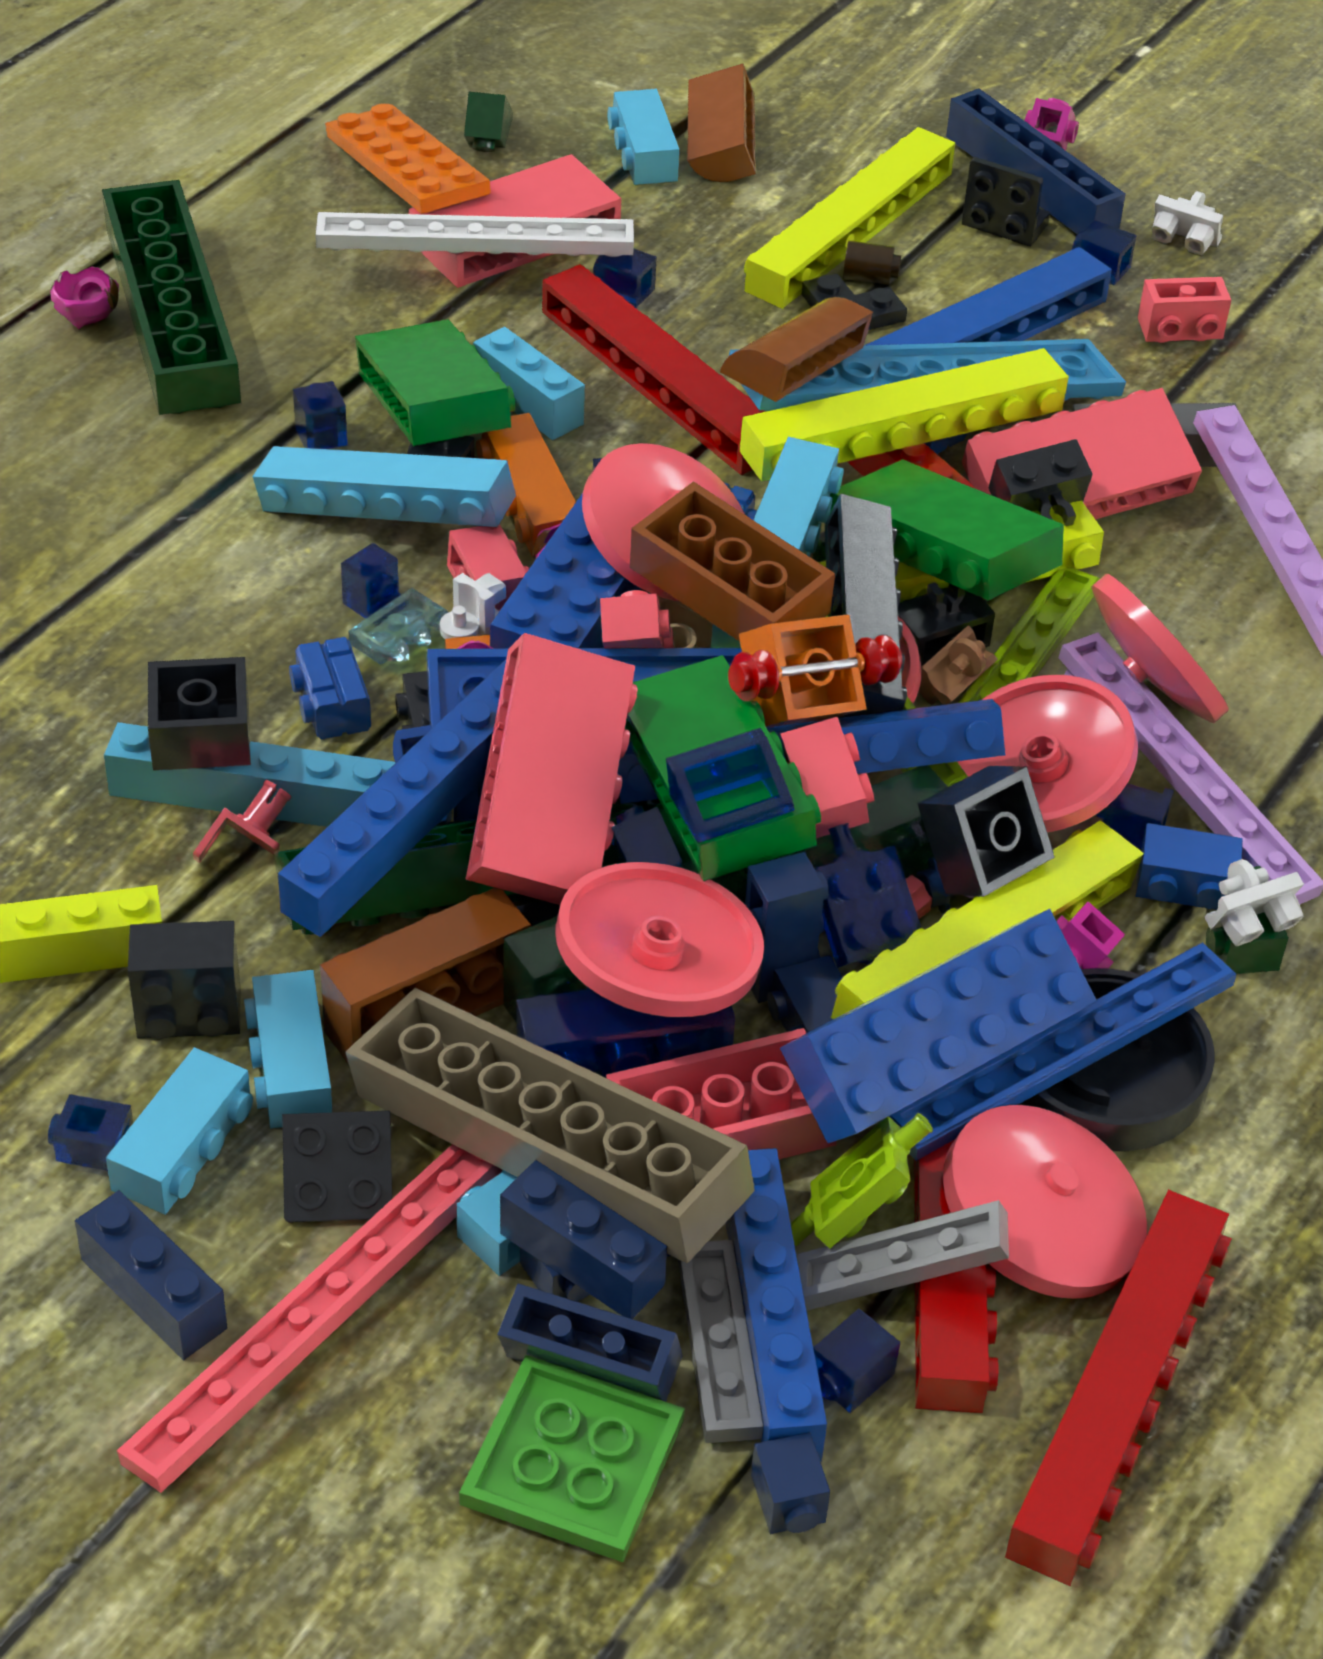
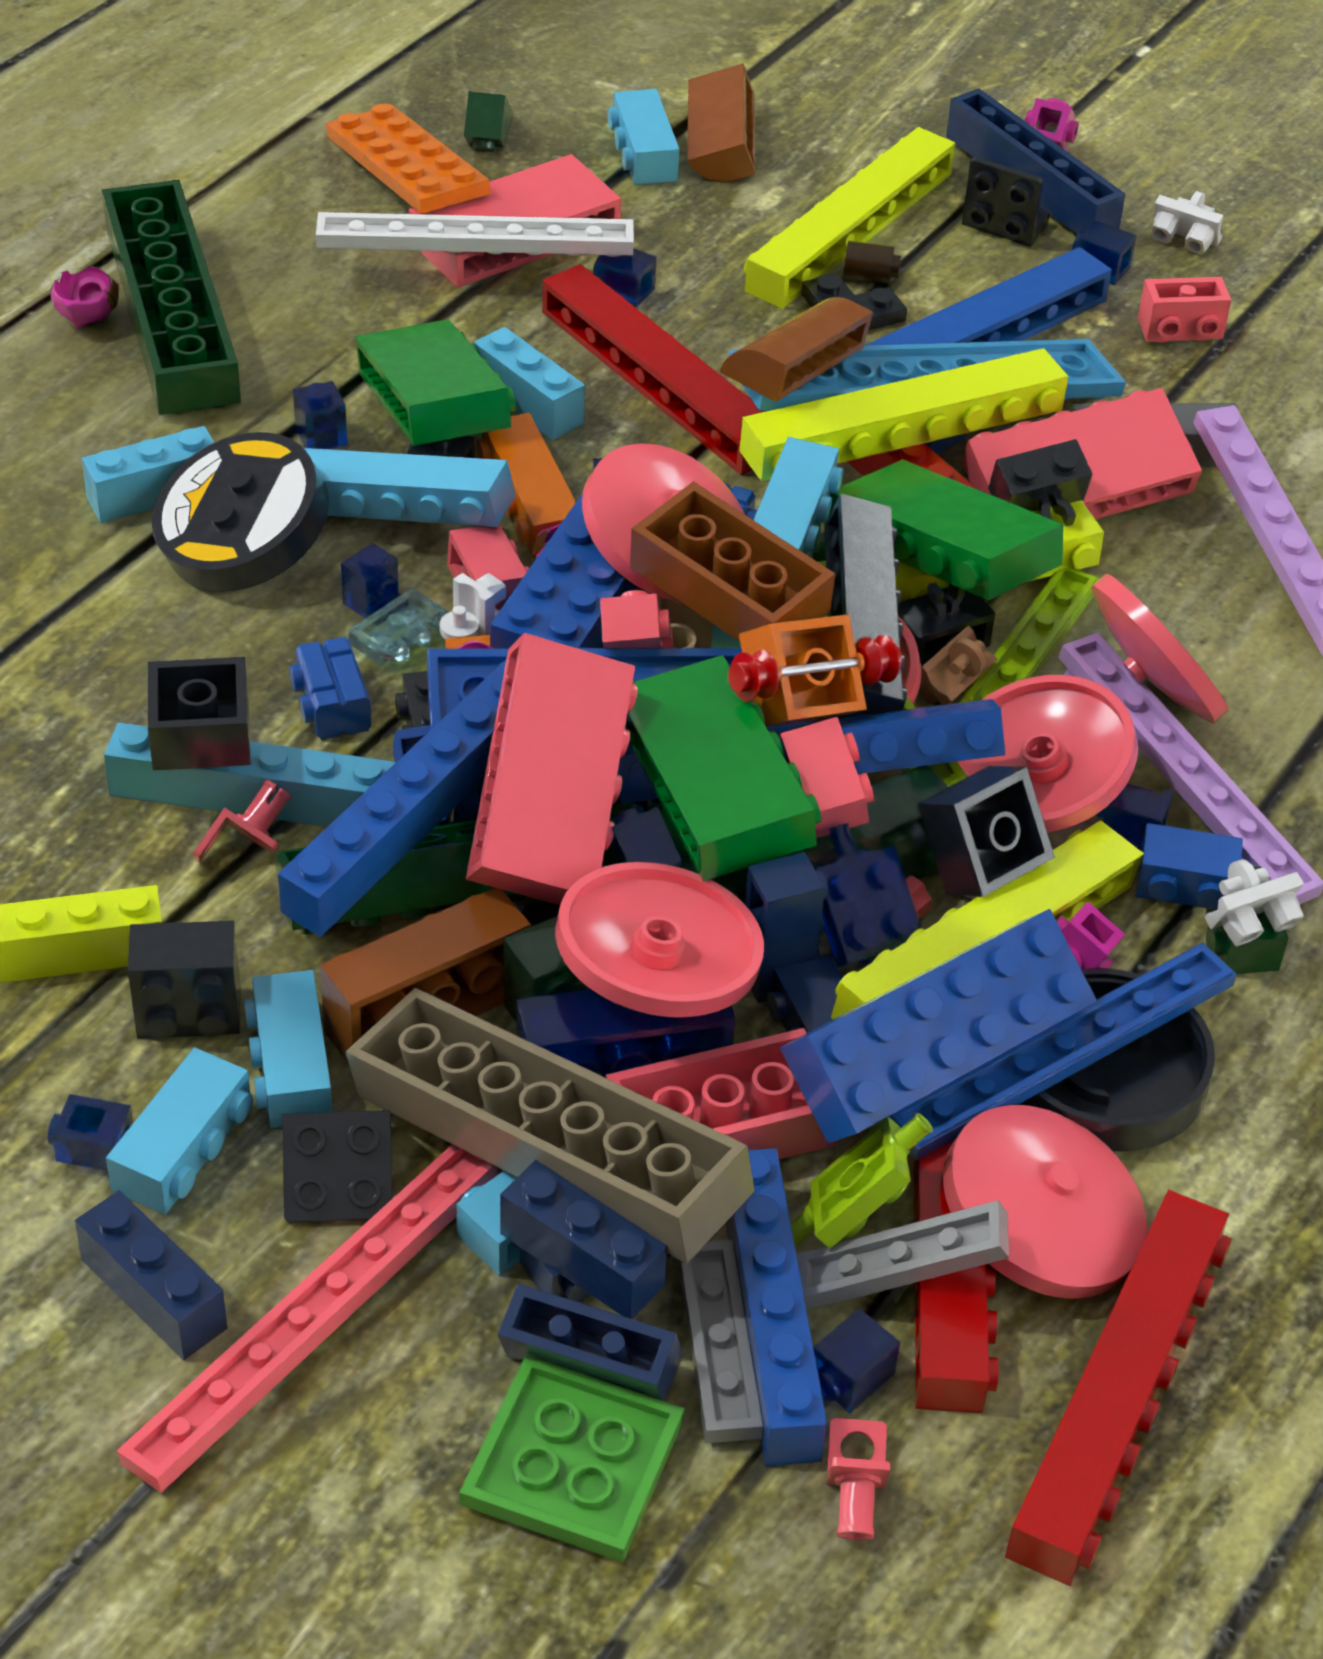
(132, 476): none -> medium azure brick
(240, 511): none -> piece
(721, 769): clear blue tile -> none
(790, 1483): dark blue brick -> none
(857, 1476): none -> coral bracket
(934, 886): dark blue plate -> none

